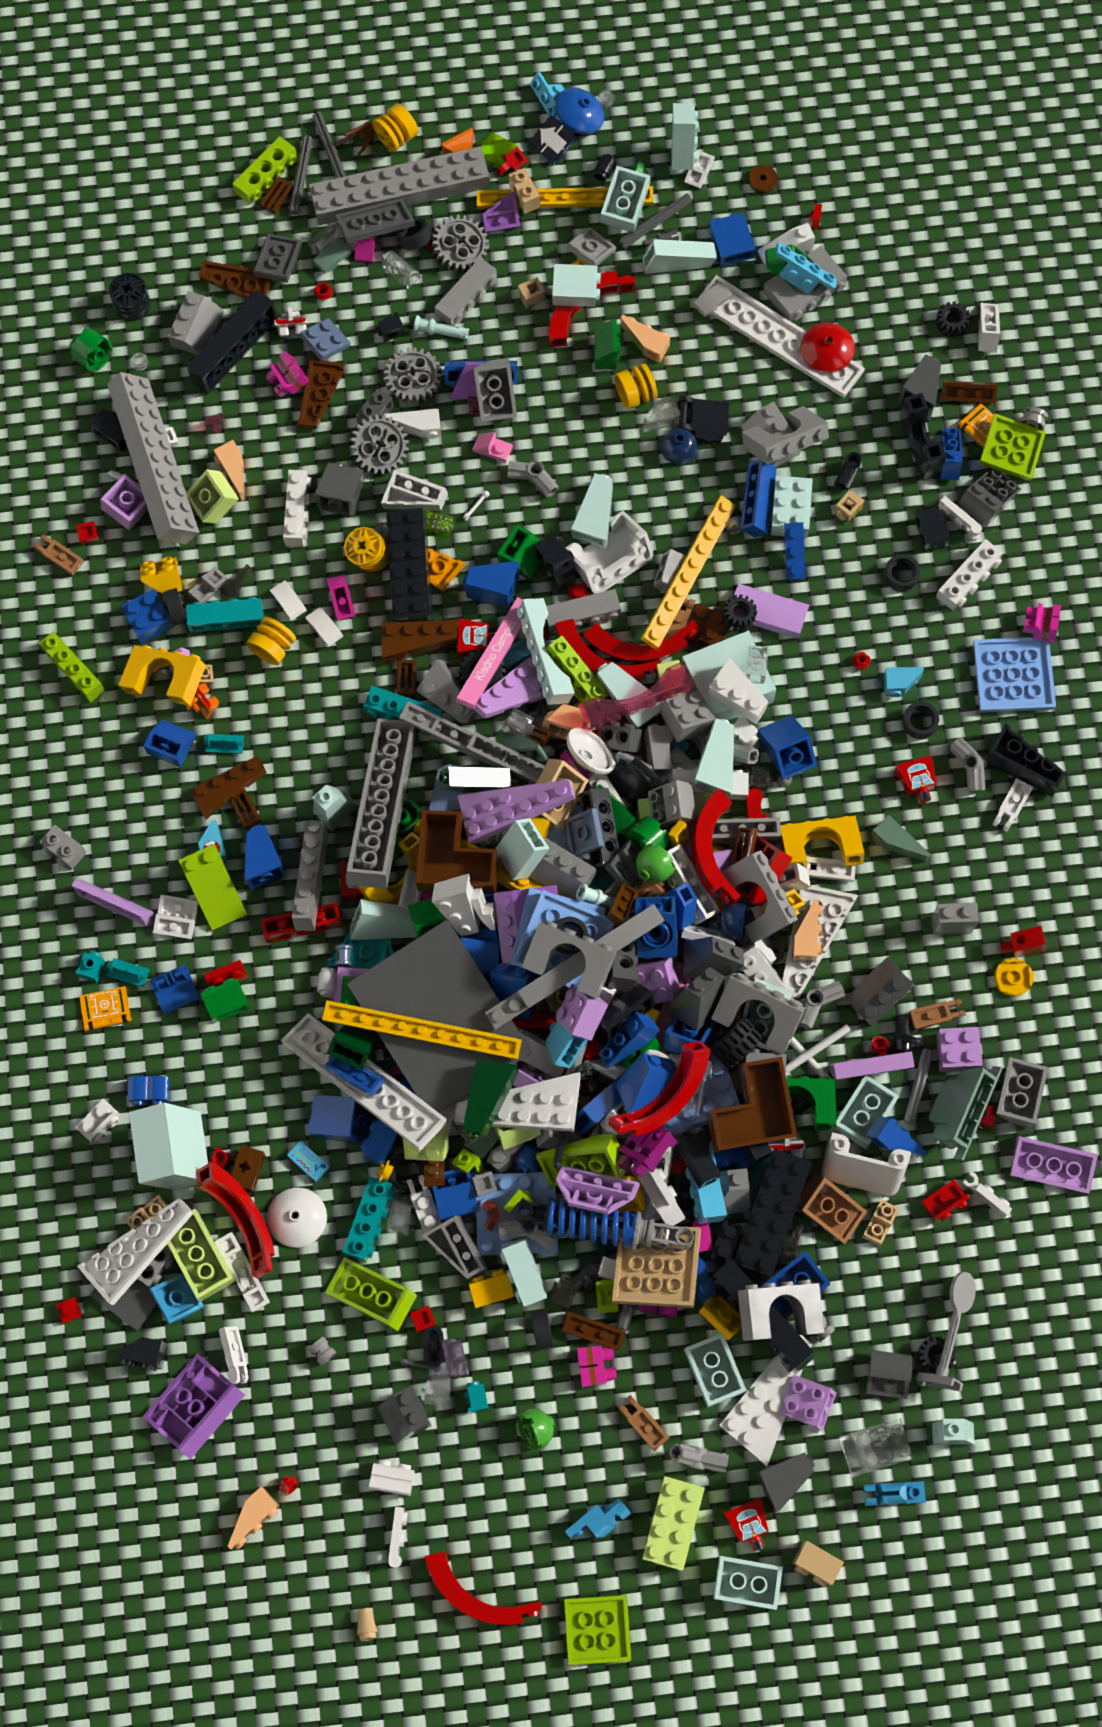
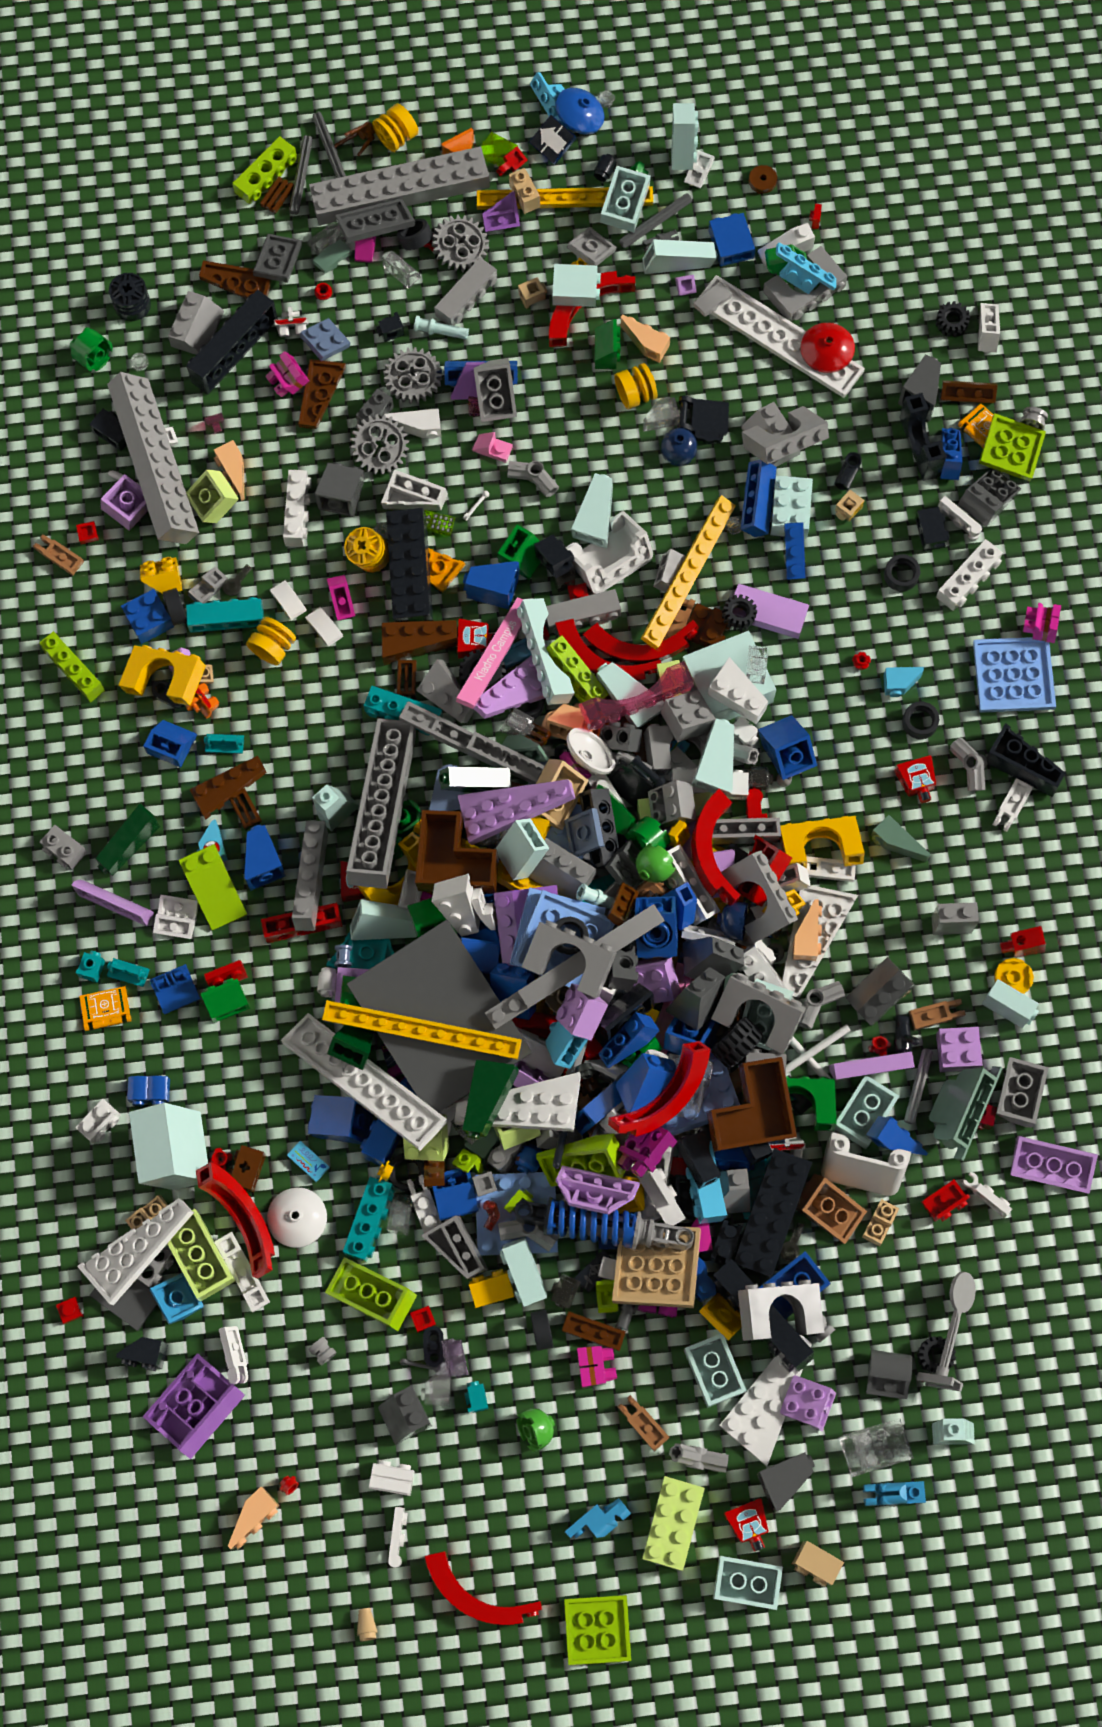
(127, 840): none -> dark green slope
(161, 684): none -> black plate
(361, 1079): blue plate -> none
(685, 284): none -> lavender slope
(746, 846): reddish brown tile -> none
(1011, 1004): none -> light aqua brick

